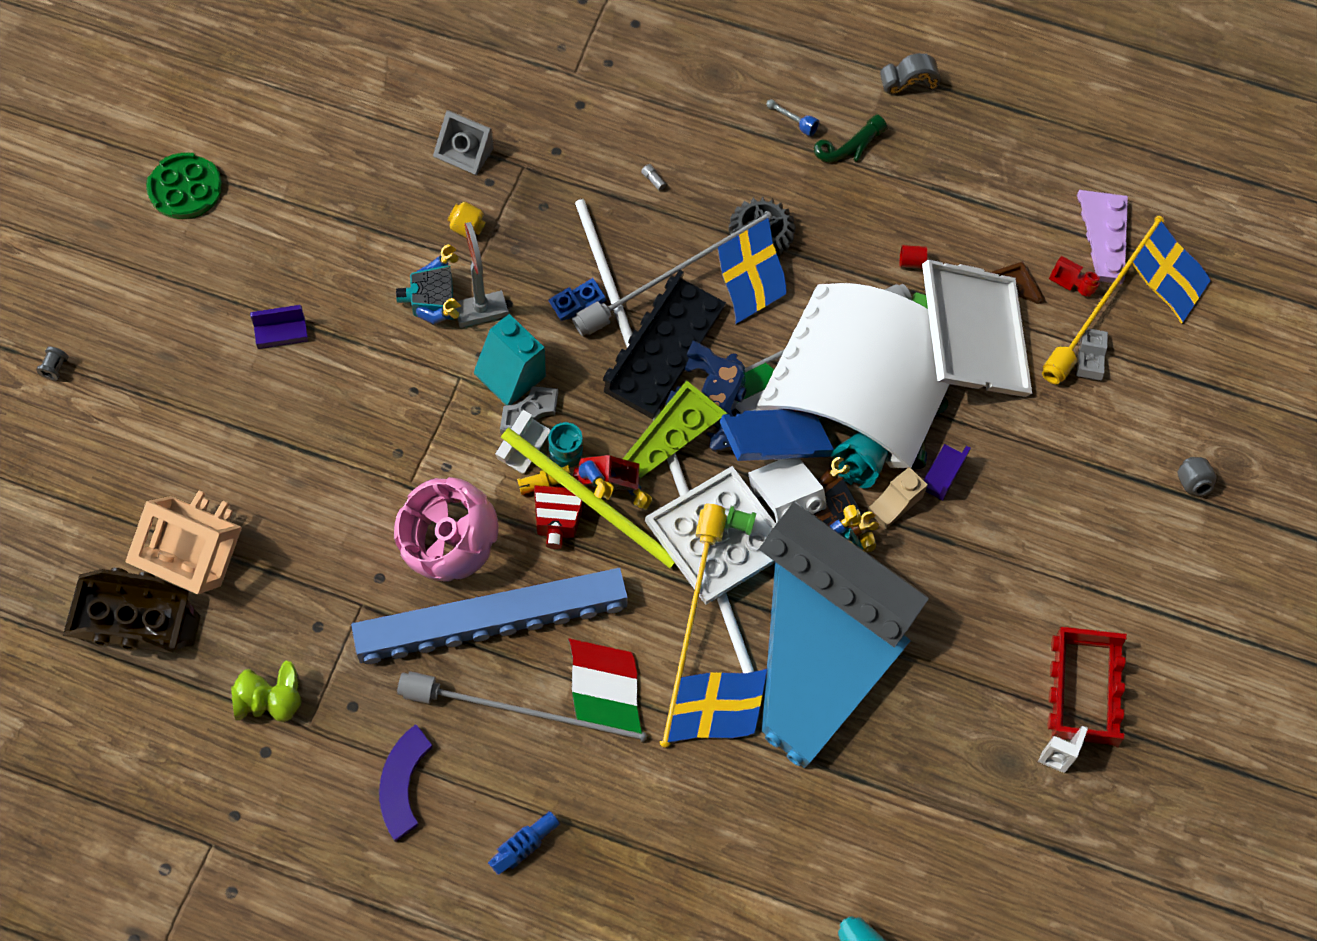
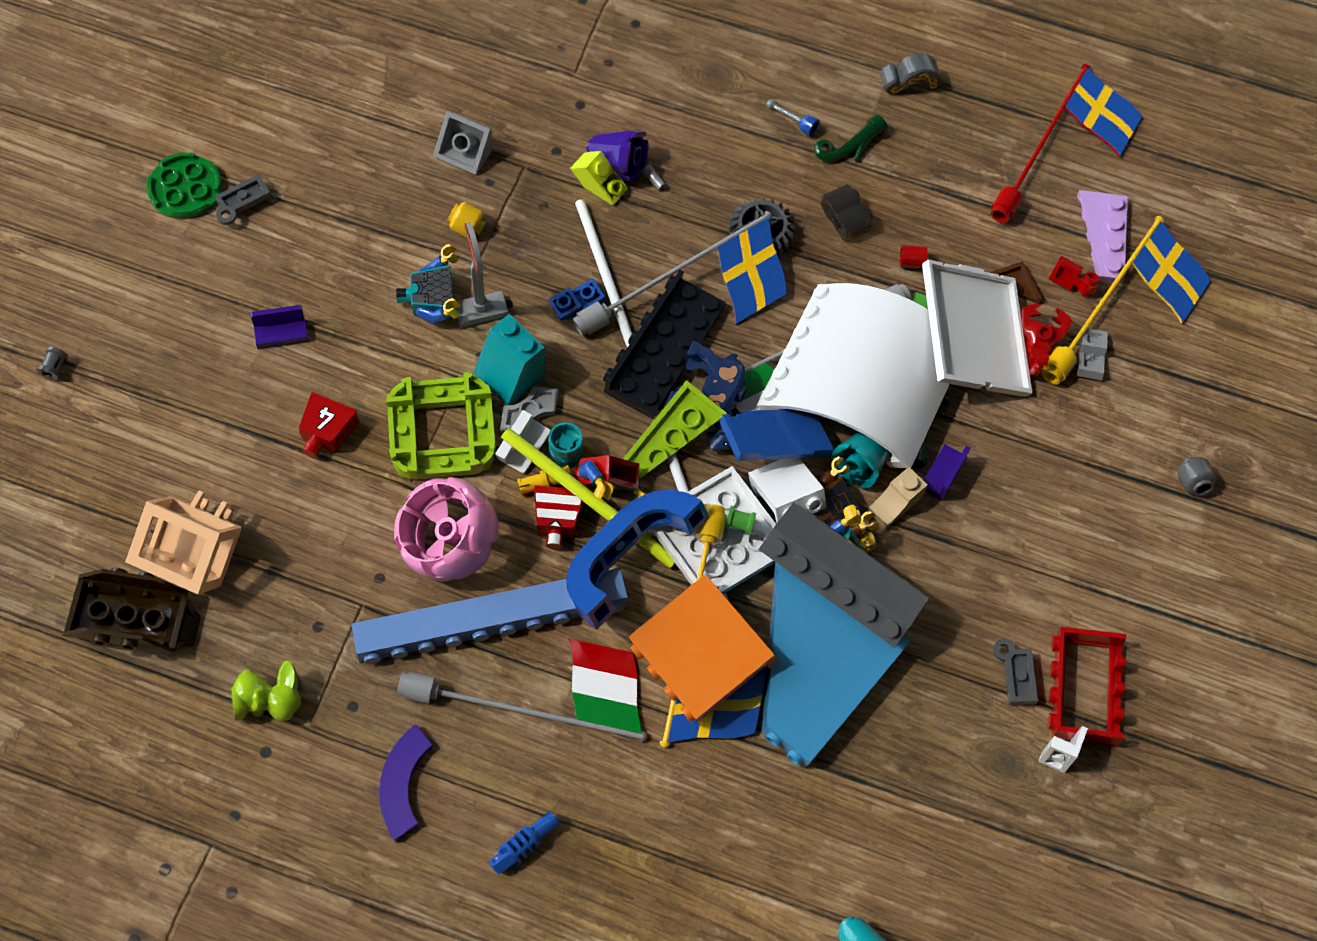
(241, 198): none -> dark grey hinge
(326, 424): none -> red torso
(441, 393): none -> lime plate
(599, 177): none -> neon yellow slope
(617, 537): none -> blue arch
(624, 151): none -> dark purple cone
(700, 649): none -> orange panel
(846, 212): none -> clear smoke brick
(1018, 673): none -> dark grey hinge
(1041, 337): none -> red animal
(1098, 111): none -> flag

